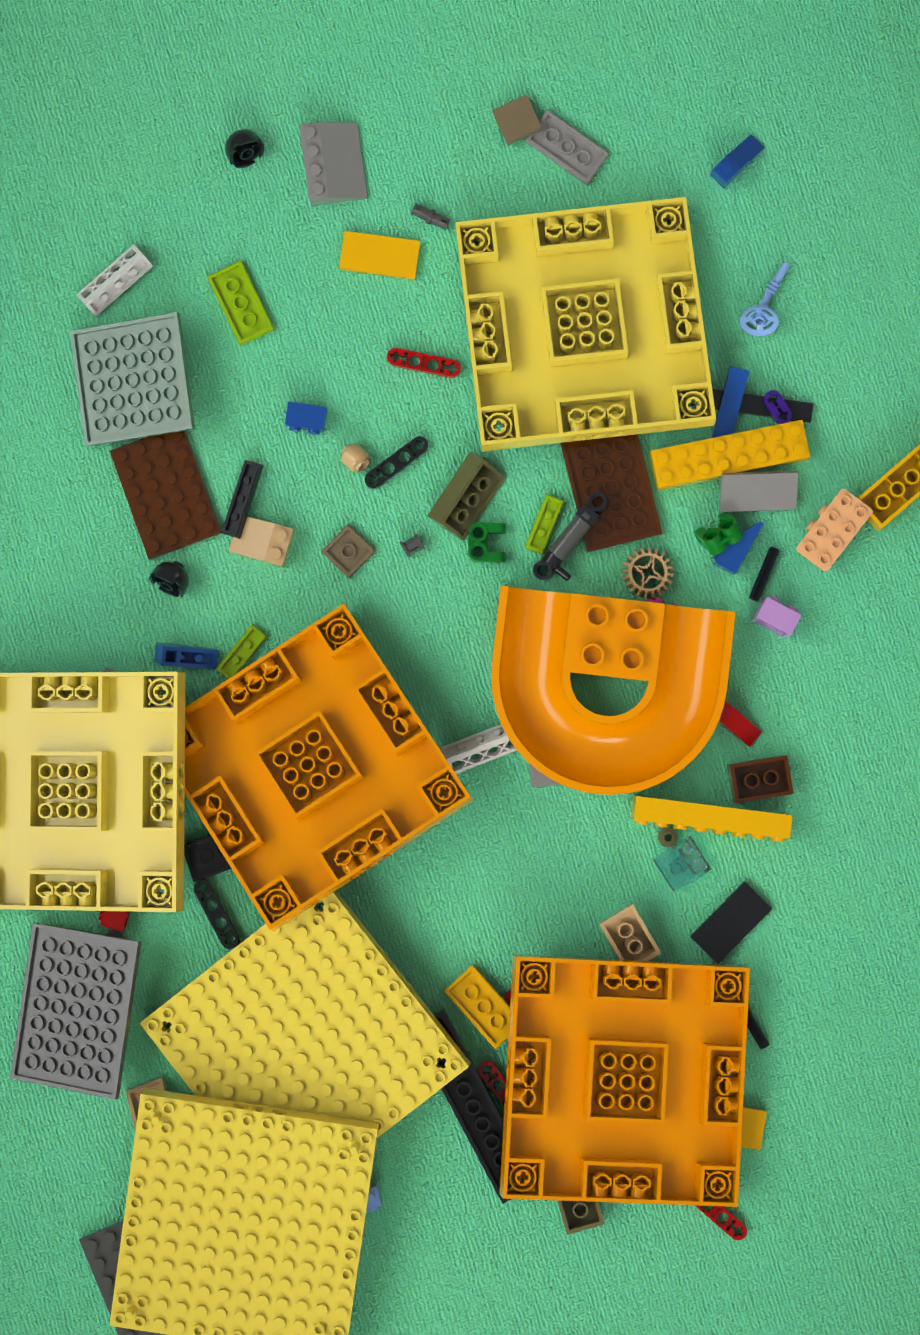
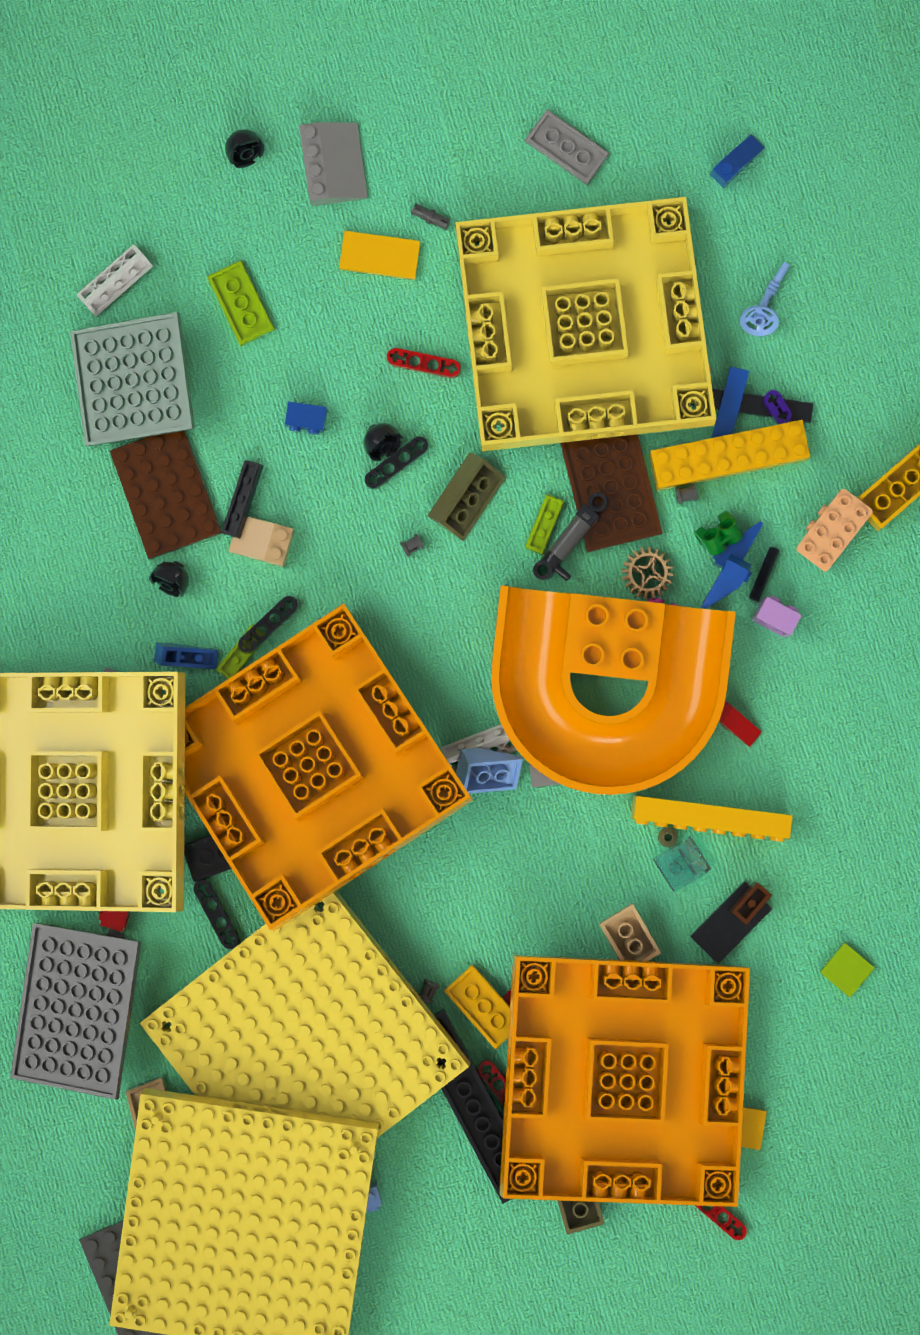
(267, 624): none -> black beam
(348, 551): dark tan tile -> none
(355, 458): tan head -> none
(381, 440): none -> black cylinder
(428, 991): none -> dark grey bush
(473, 542): green piece -> none
(488, 770): none -> light blue slope
(517, 120): dark tan tile -> none
(686, 494): none -> dark grey bush
(728, 580): none -> blue slope
(750, 902): none -> reddish brown brick
(756, 1031): black axle -> none
(758, 491): light grey tile -> none
(760, 779): reddish brown brick -> none
(846, 970): none -> lime tile

